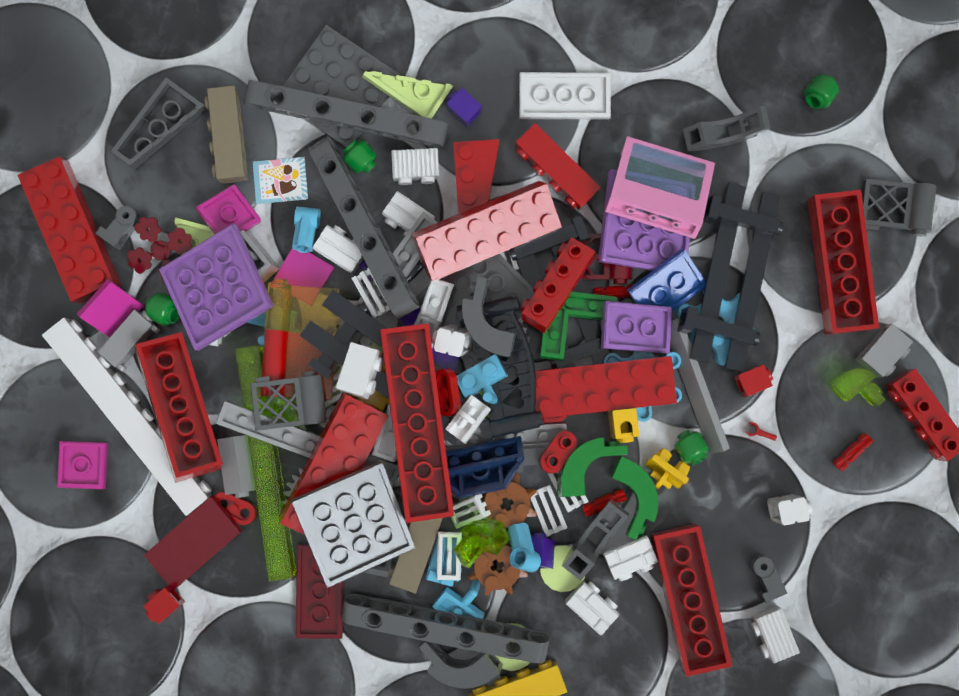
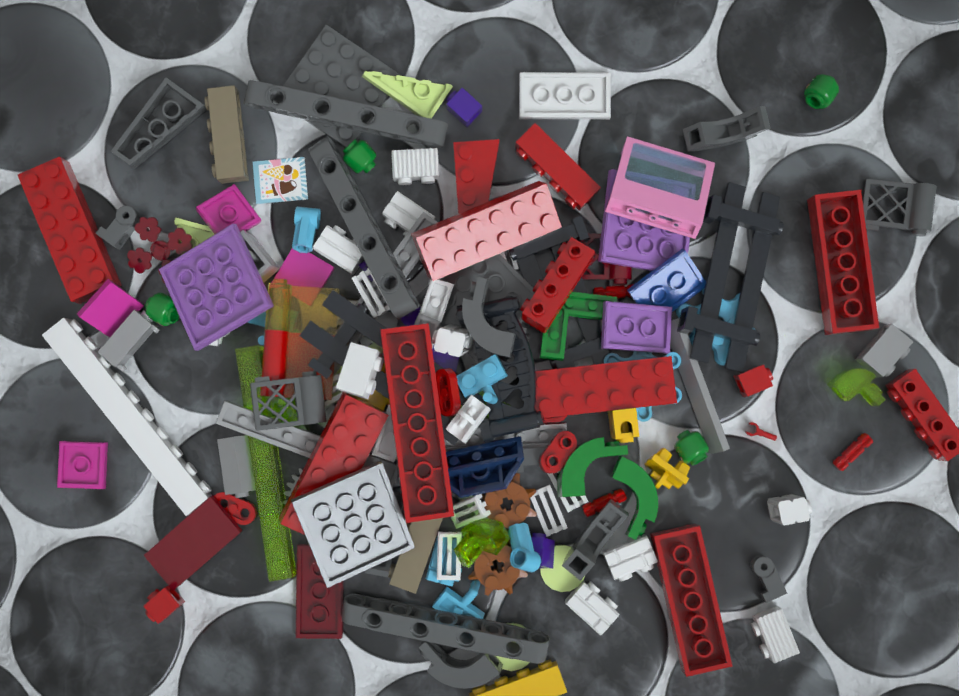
(178, 407): red brick -> none

